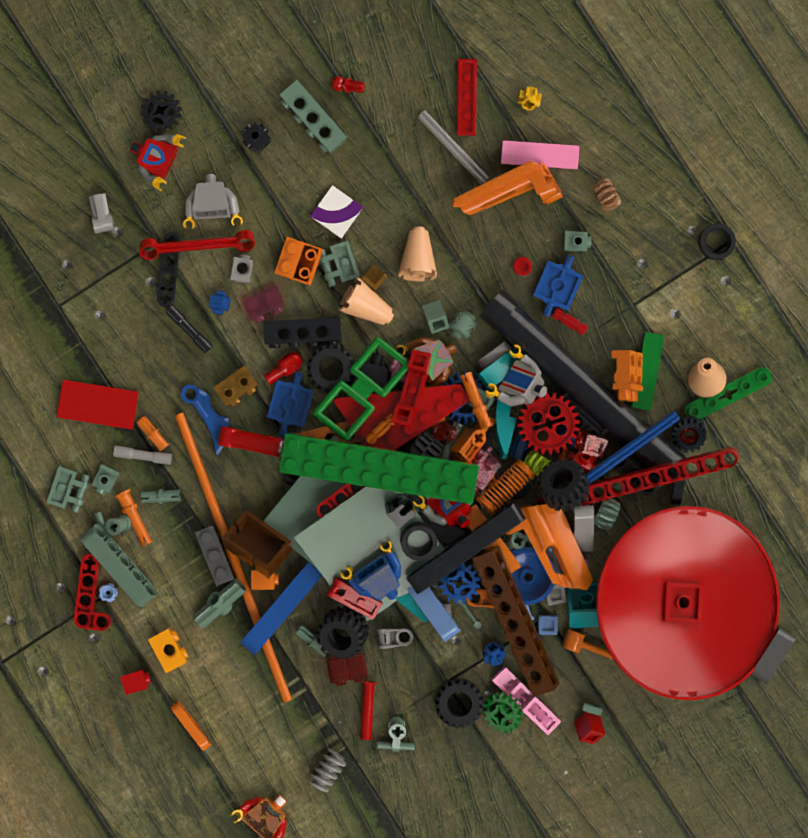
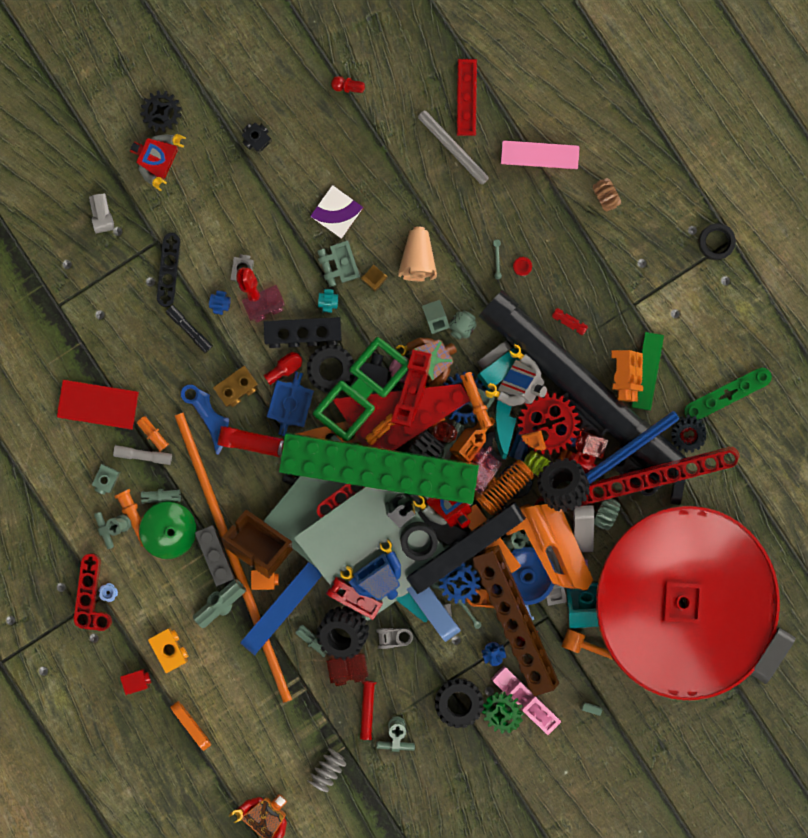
(63, 486): sand green plate -> none
(118, 565): sand green beam -> none
(155, 525): none -> green dish
(200, 244): red piece -> none
(211, 201): light grey torso -> none
(248, 283): none -> red arm
(298, 92): sand green brick -> none
(298, 261): orange slope -> none
(328, 300): none -> teal gear
(365, 304): light nougat cone -> none
(497, 243): none -> sand green hinge
(509, 185): orange panel -> none
(529, 98): yellow gear -> none
(534, 440): none -> orange tile
(547, 625): medium blue tile -> none
(558, 285): blue plate -> none
(569, 244): sand green brick -> none
(589, 728): red panel -> none
(707, 378): light nougat cone -> none

